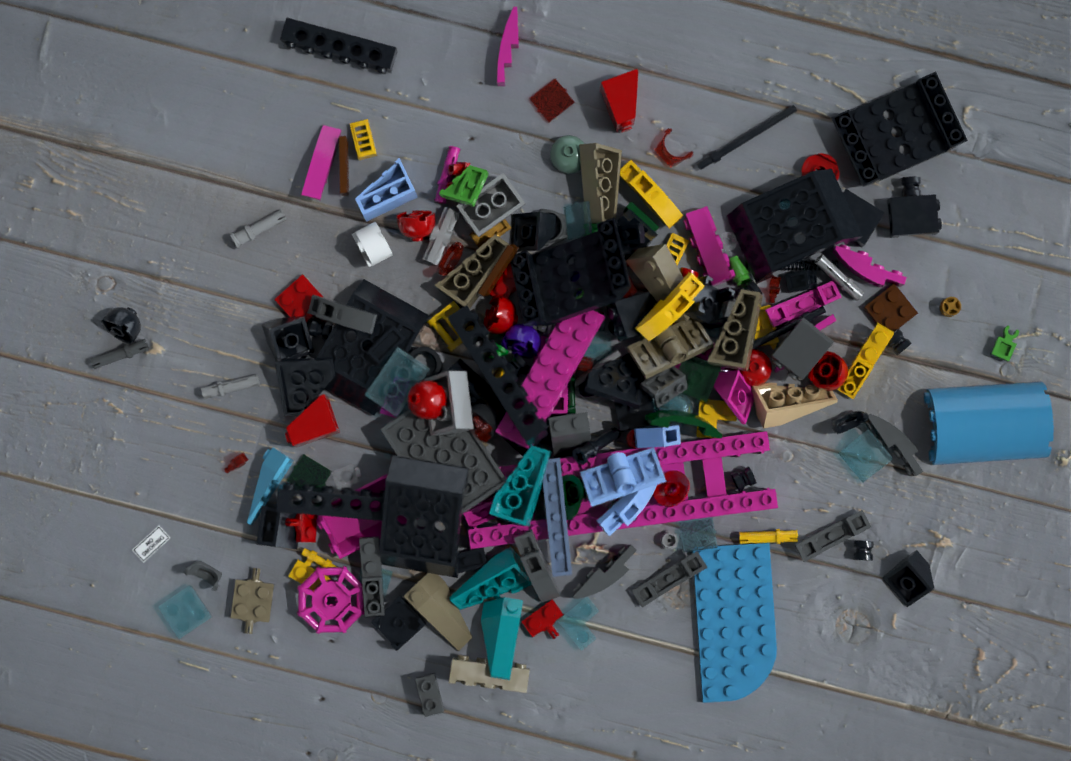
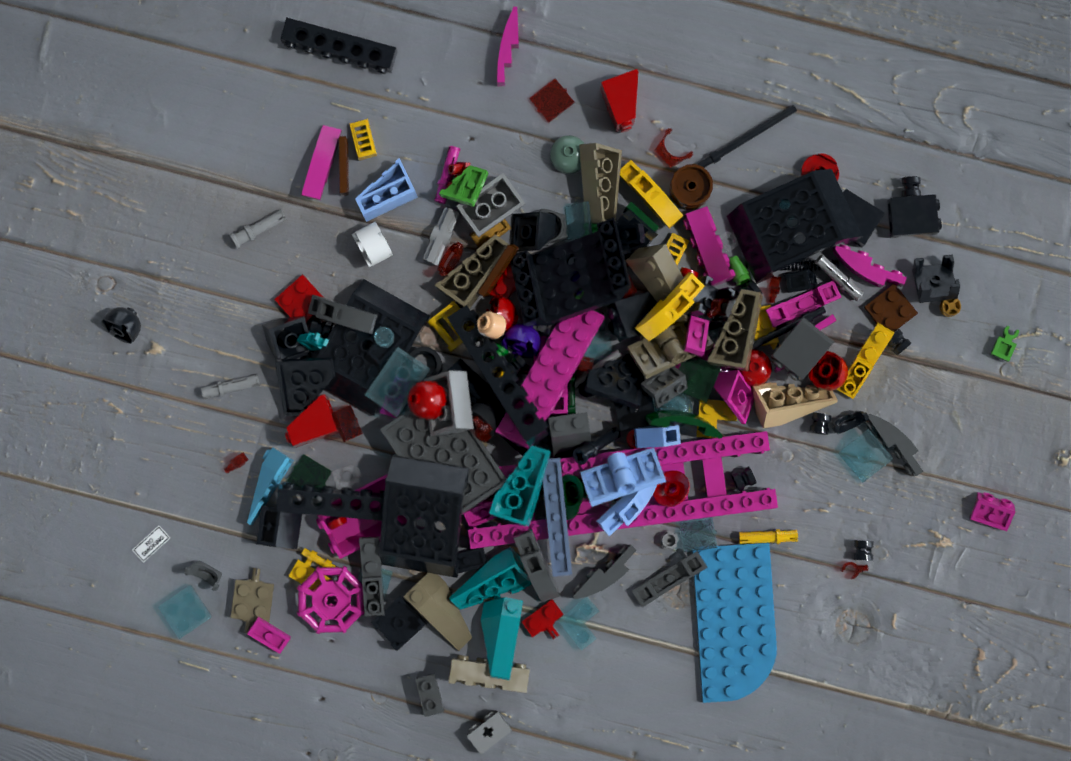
(127, 350): dark grey pin -> none
(268, 635): none -> dark pink plate
(305, 527): red plate -> none
(312, 341): none -> teal plate
(337, 522): none -> red tile
(347, 423): none -> clear red piece
(384, 334): none -> clear light blue wheel
(416, 224): red cylinder -> none
(484, 742): none -> light grey brick
(491, 325): none -> light nougat head
(692, 175): none -> reddish brown wheel
(696, 335): none -> dark pink plate
(715, 307): none -> clear red piece
(820, 423): none -> black wheel
(832, 535): dark grey slope -> none
(858, 568): none -> clear red piece
(910, 578): black slope -> none
(925, 124): black slope -> none
(935, 281): none -> black panel
(990, 423): dark azure cylinder -> none
(993, 511): none -> dark pink bracket

